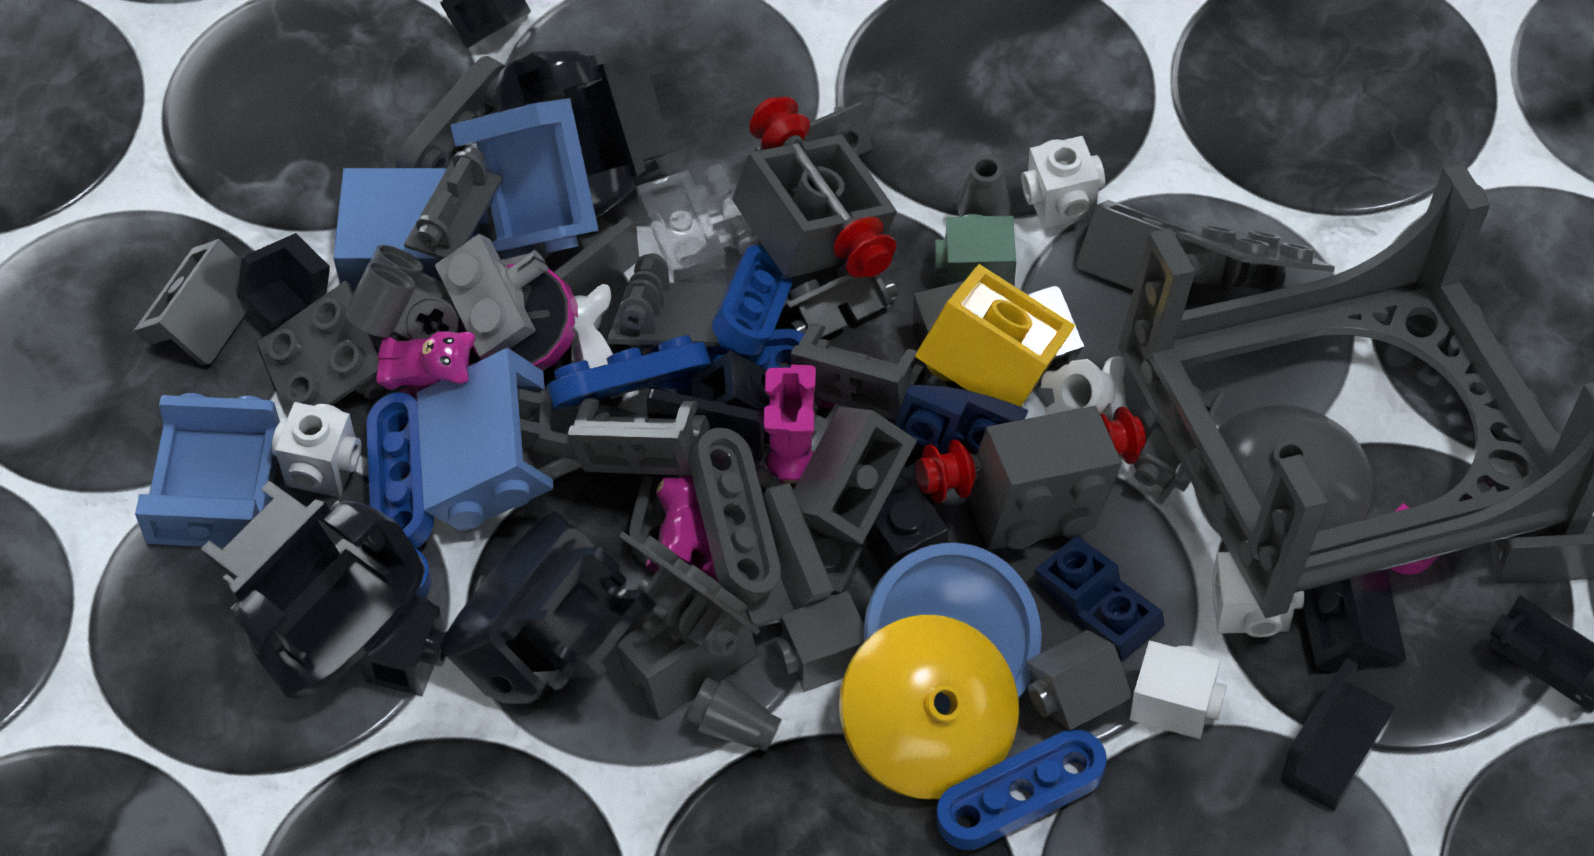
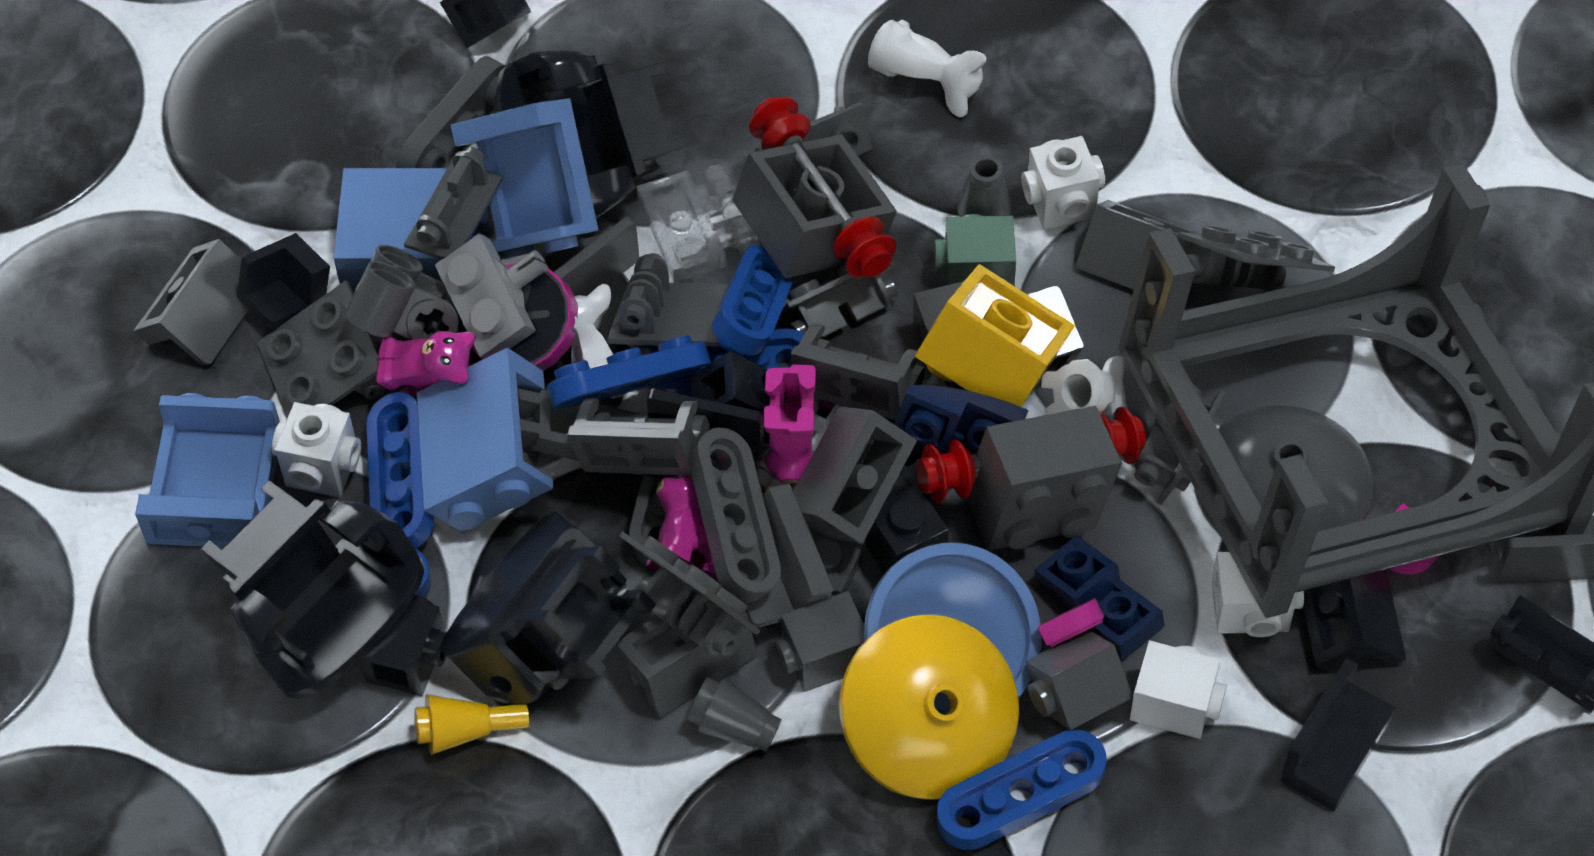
(453, 722): none -> yellow cone
(905, 53): none -> white animal
(1071, 622): none -> dark pink tile

